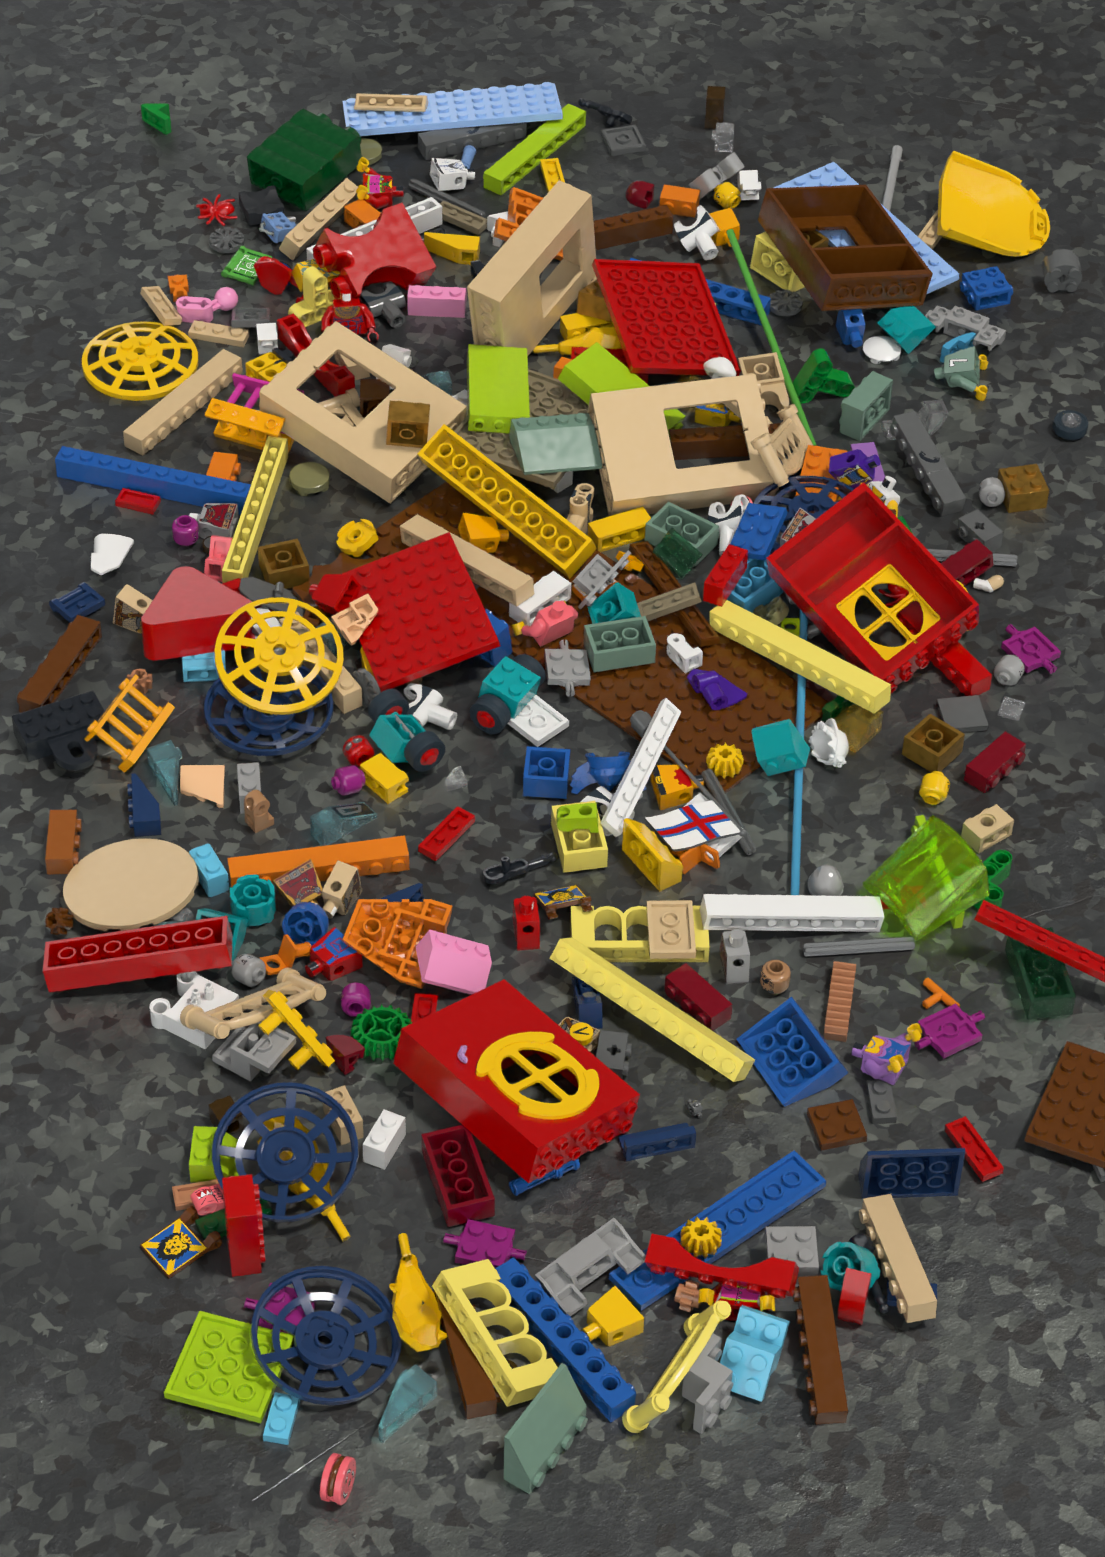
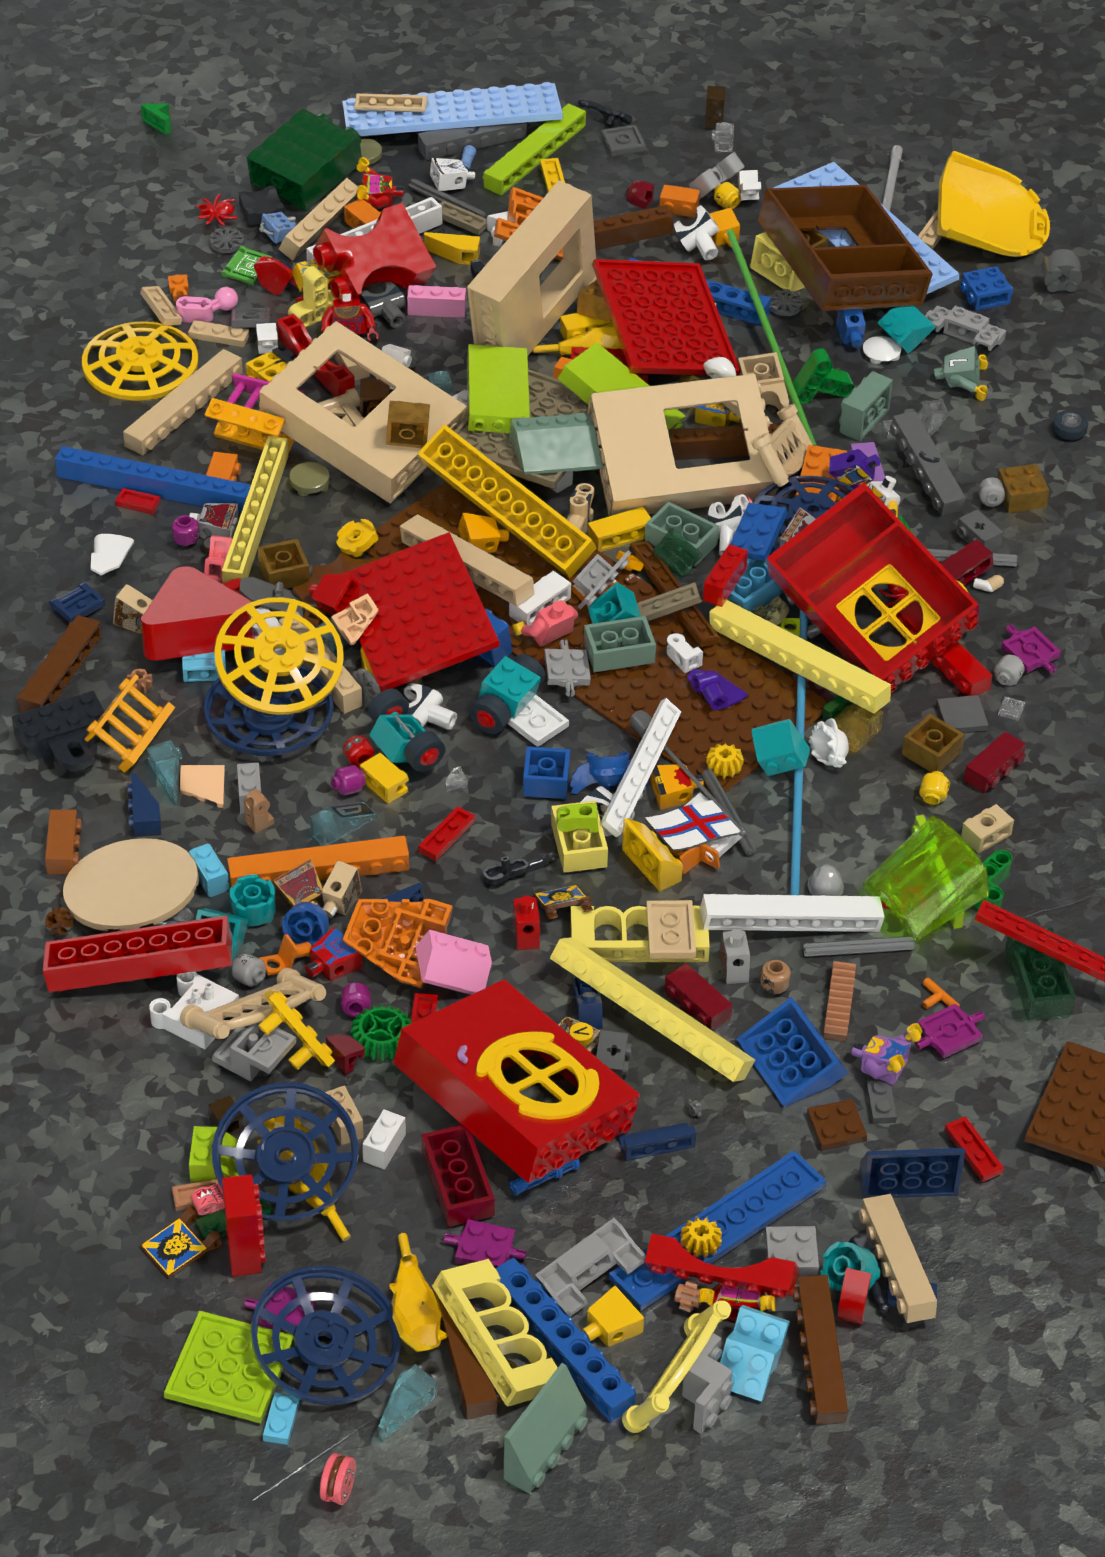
(961, 342): dark azure slope -> none

